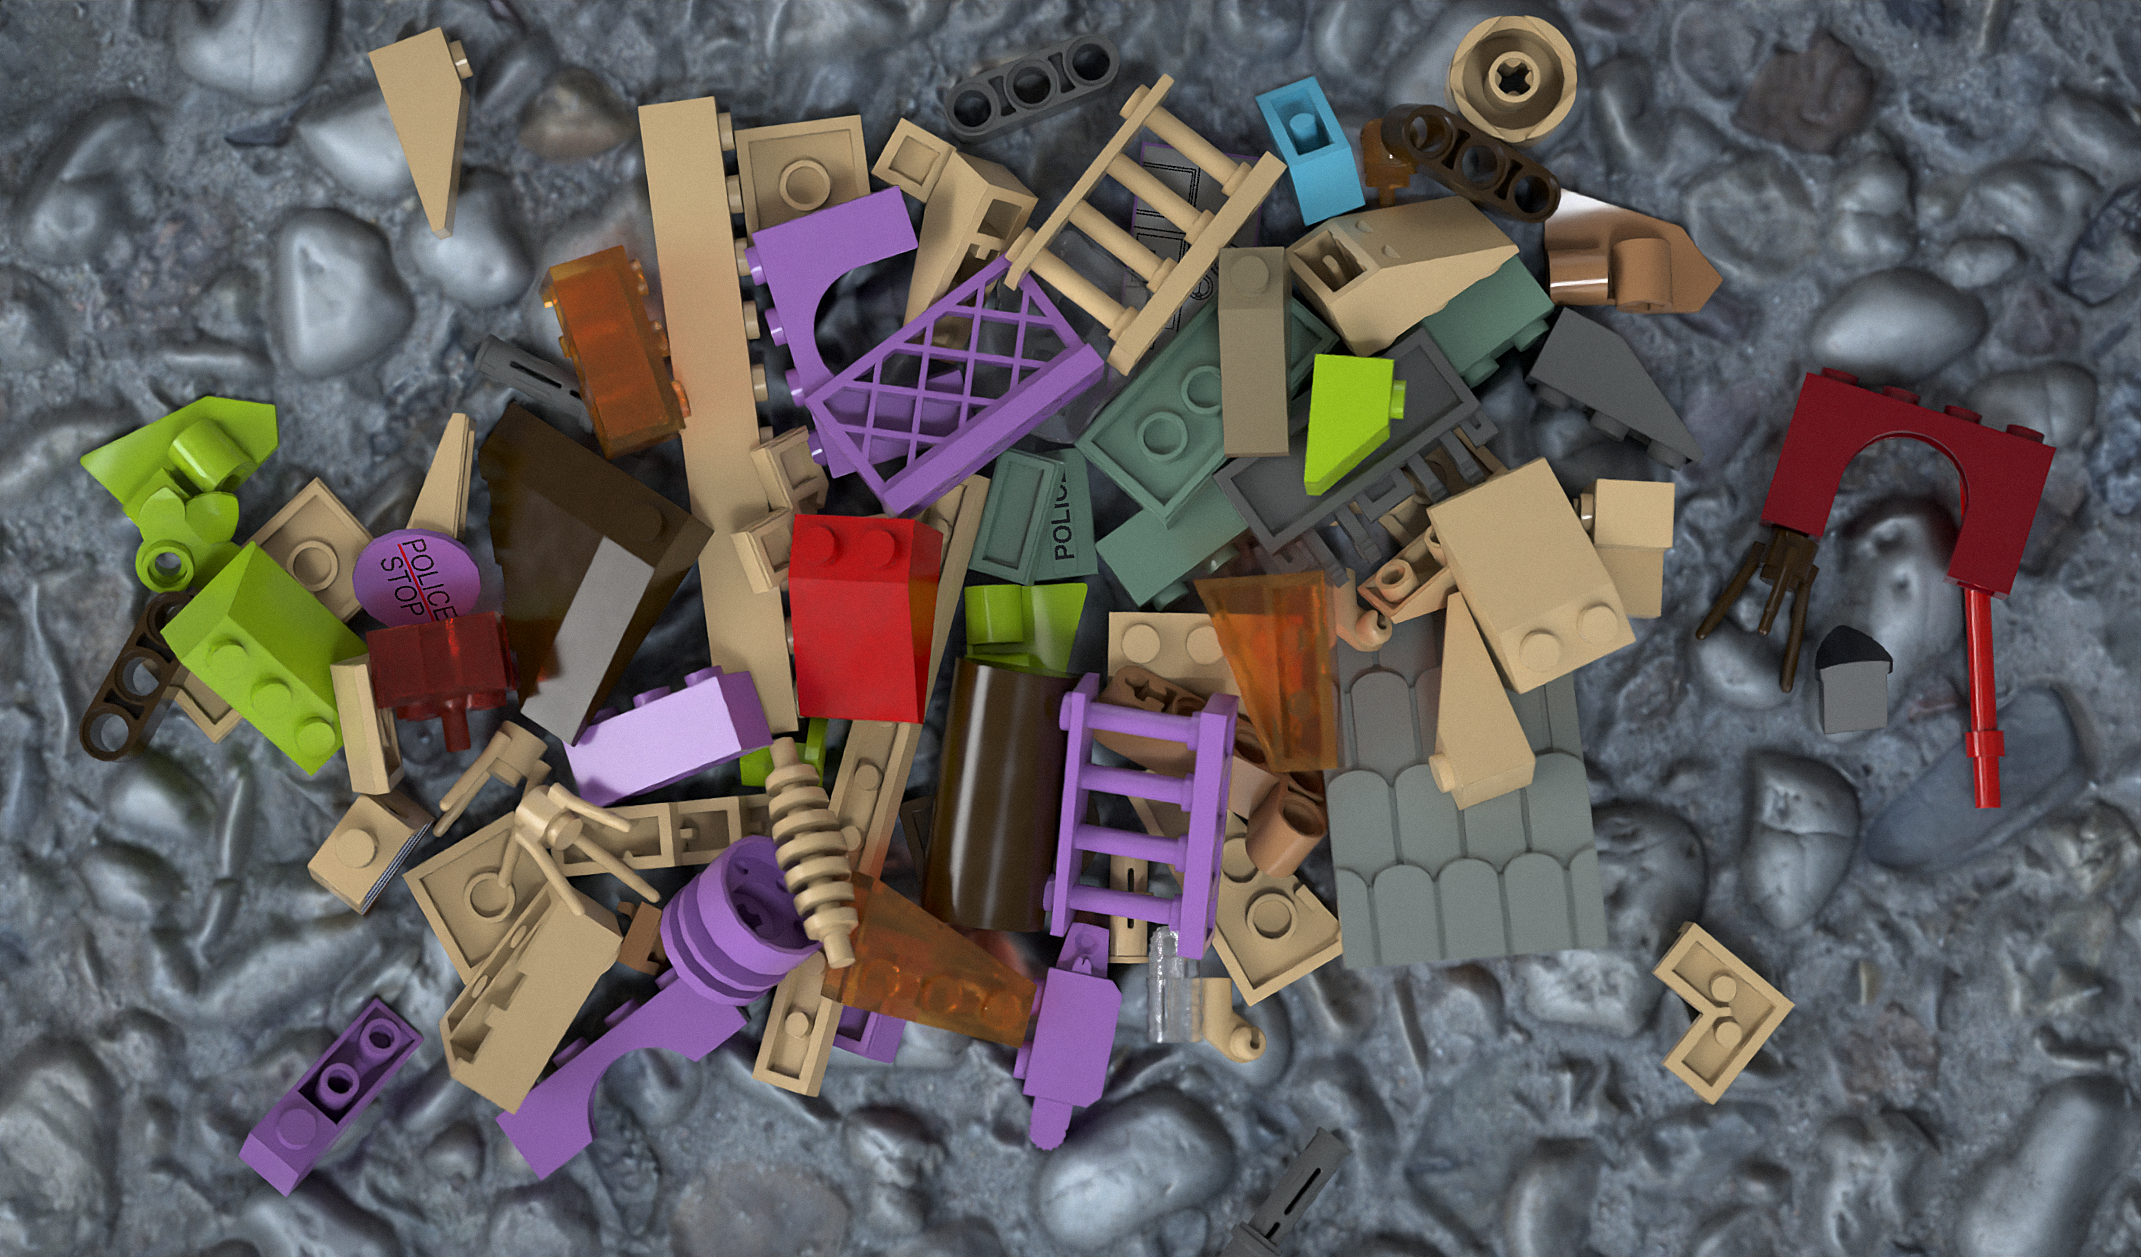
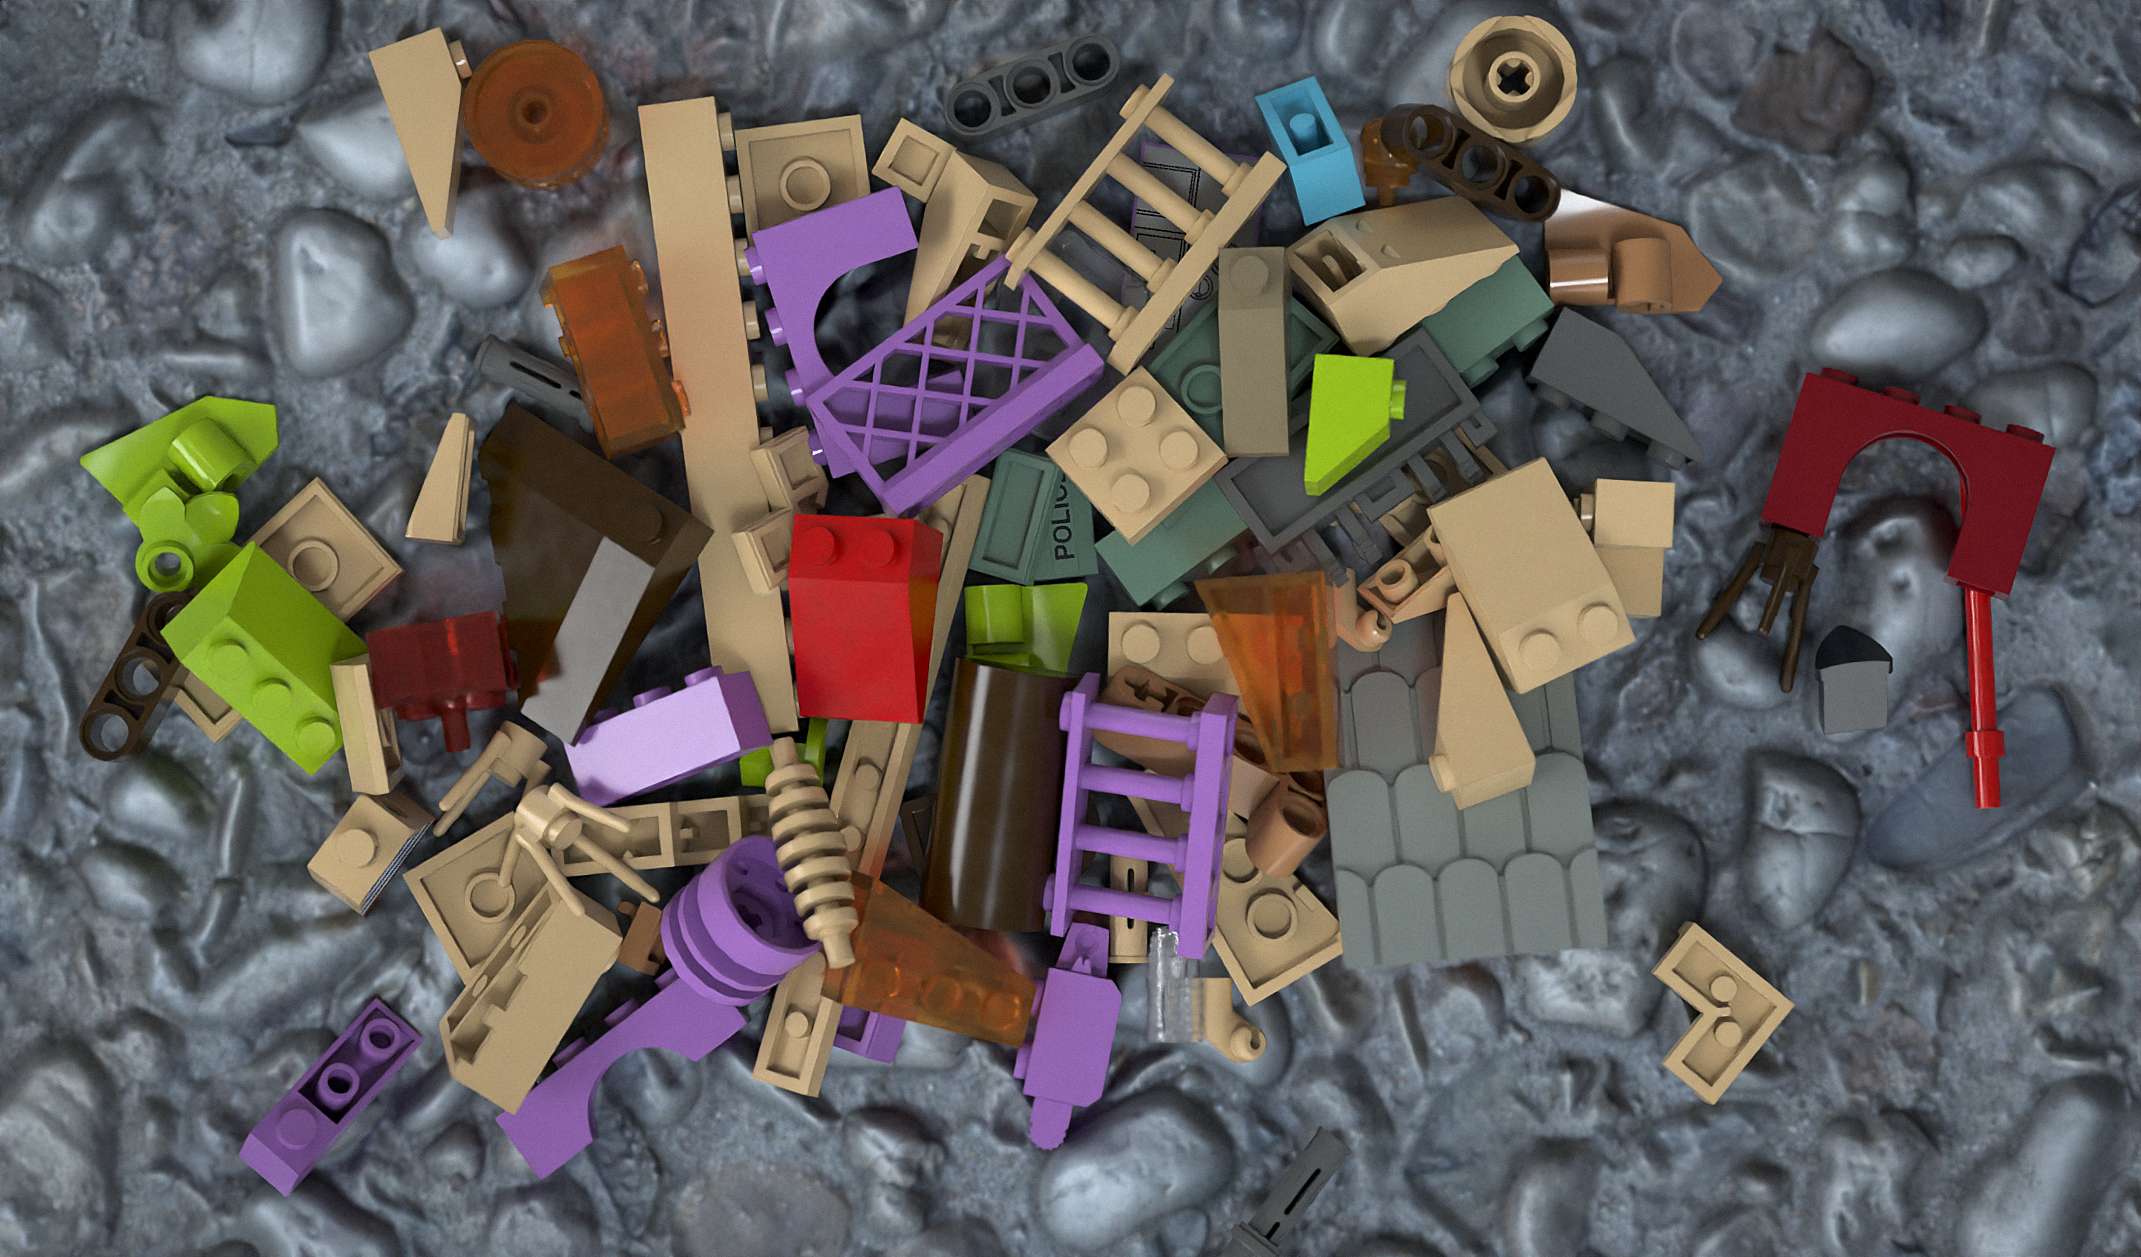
(416, 578): medium lavender piece -> none
(501, 128): none -> clear orange wheel
(1136, 455): none -> tan plate

